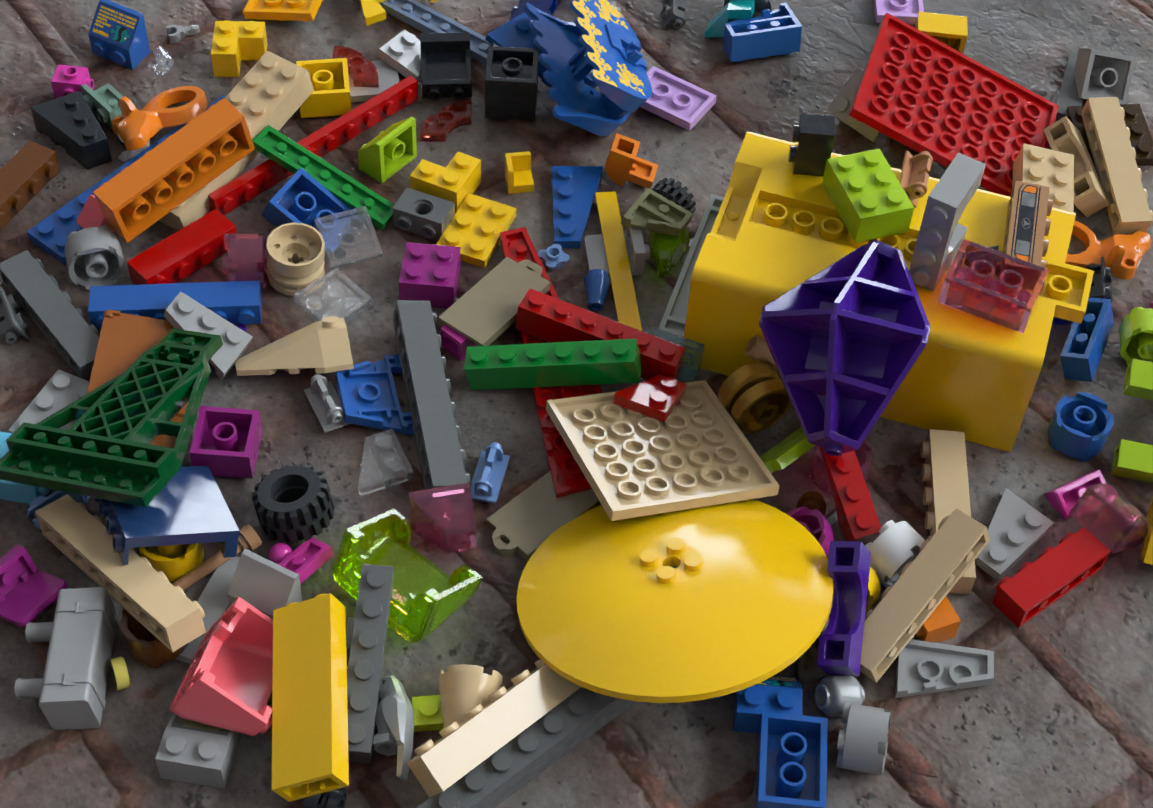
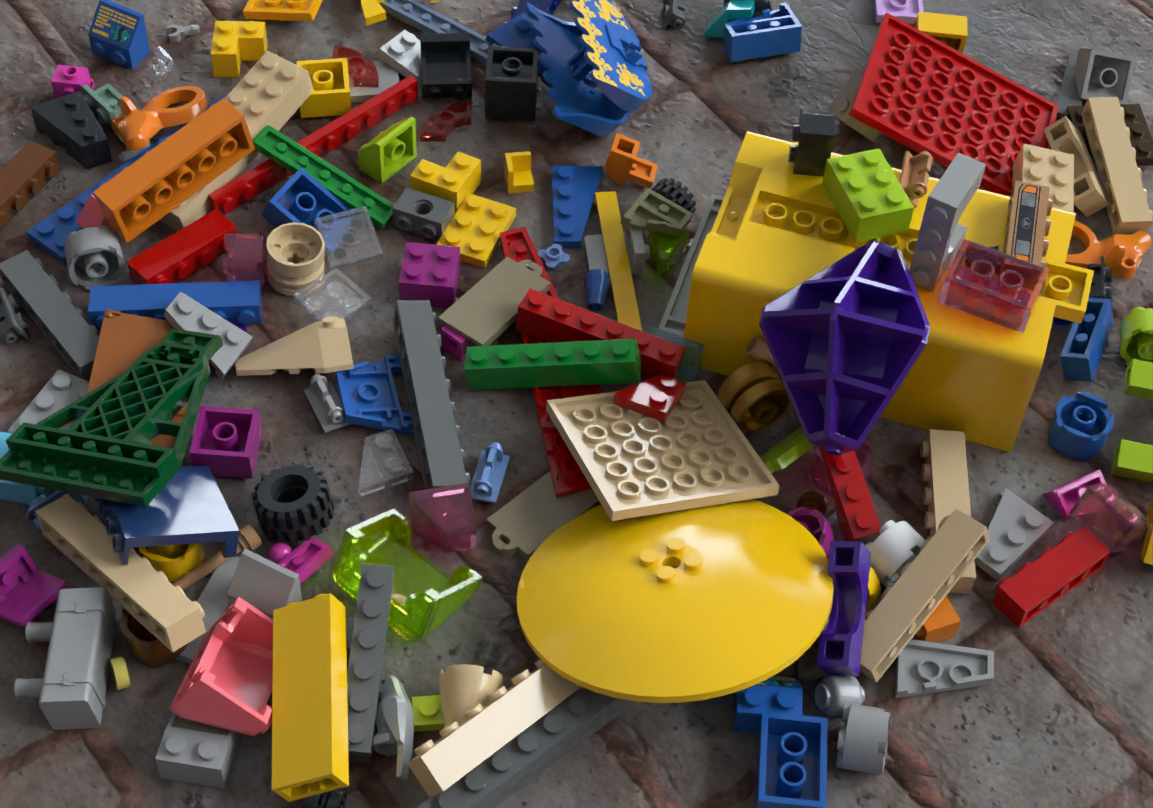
(677, 99): lavender plate -> none

